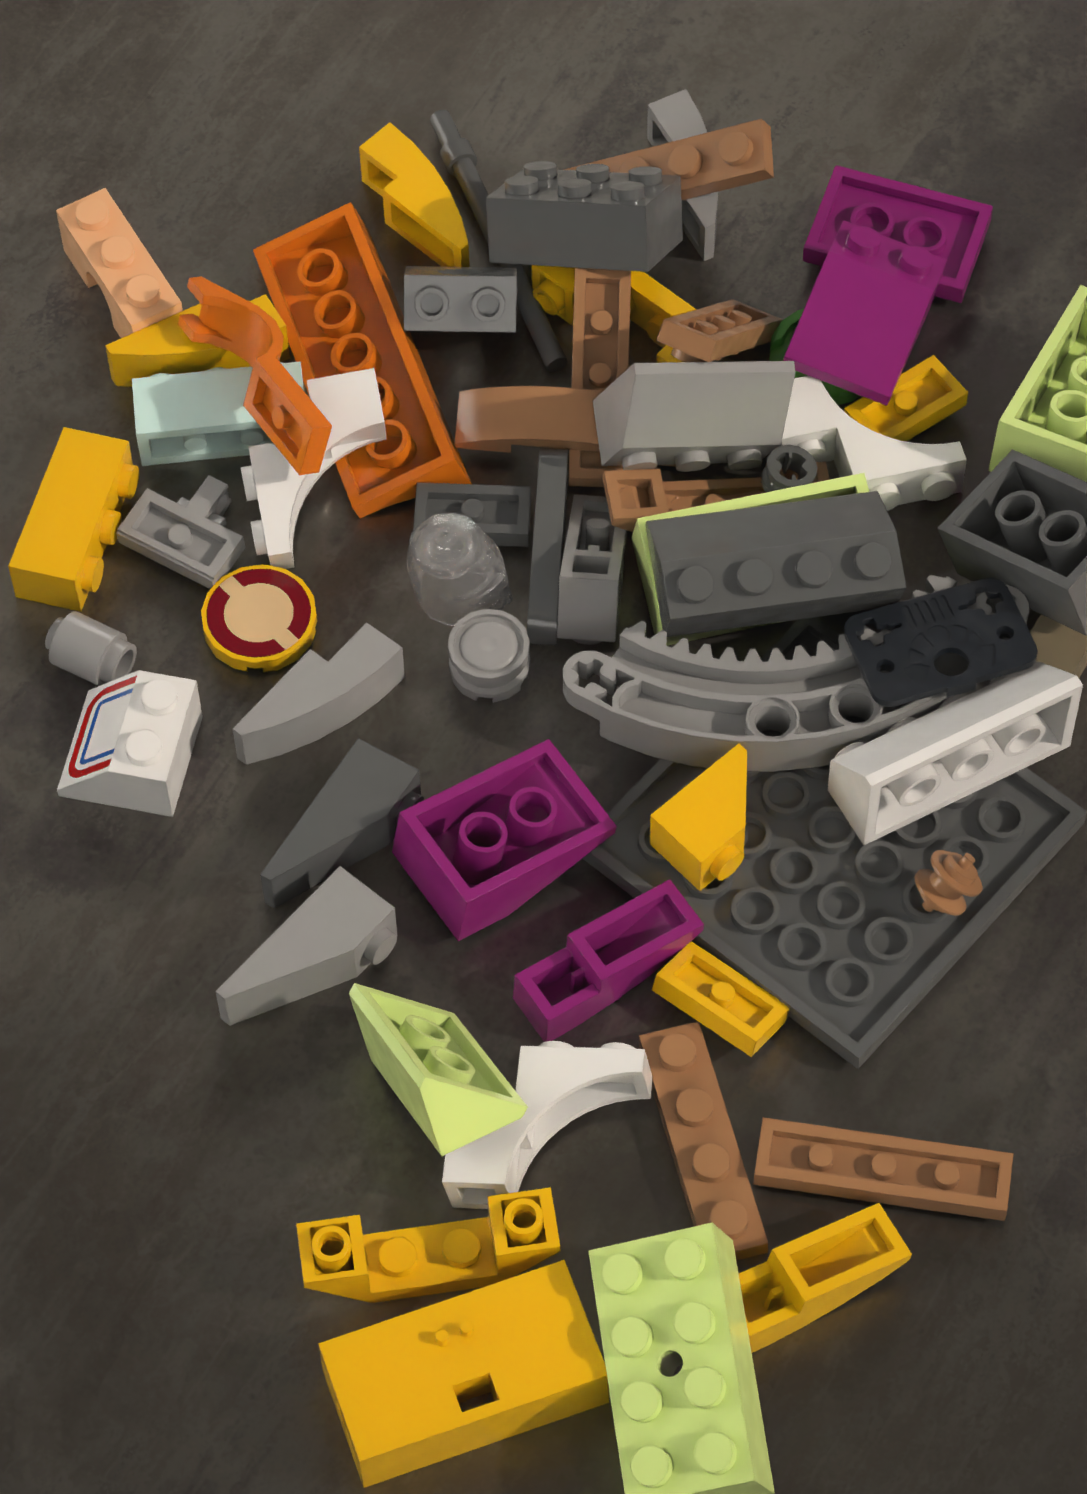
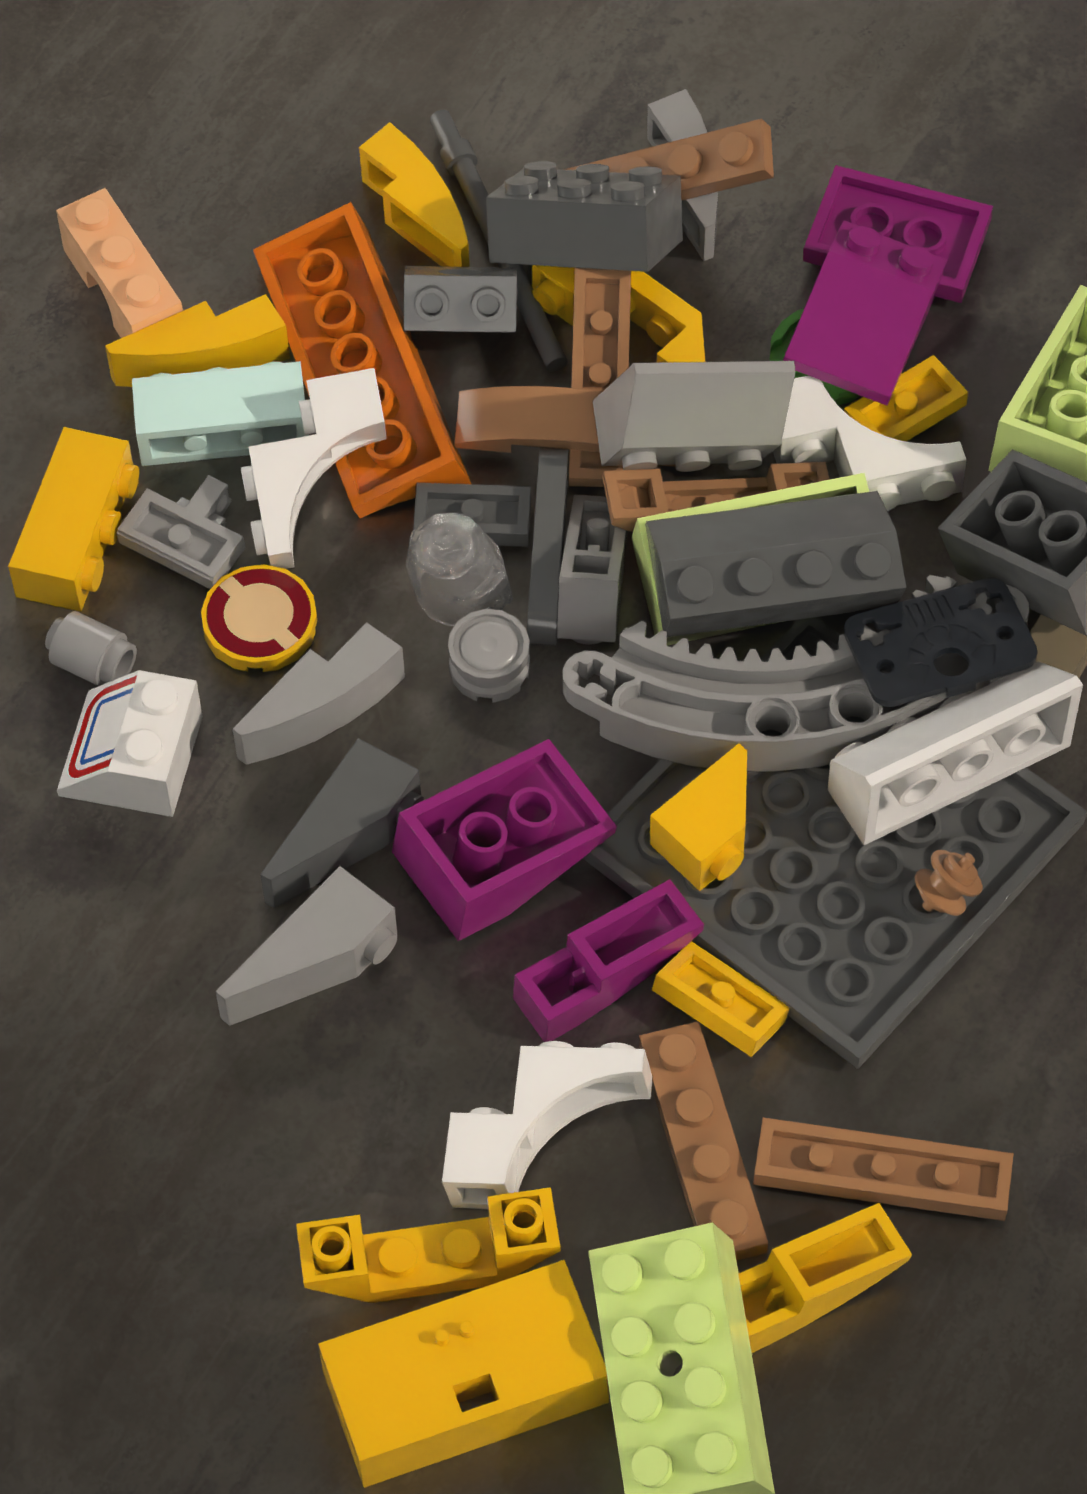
(272, 393): orange piece -> none
(435, 1068): yellowish green slope -> none
(717, 331): medium nougat plate -> none
(787, 458): dark grey bush -> none

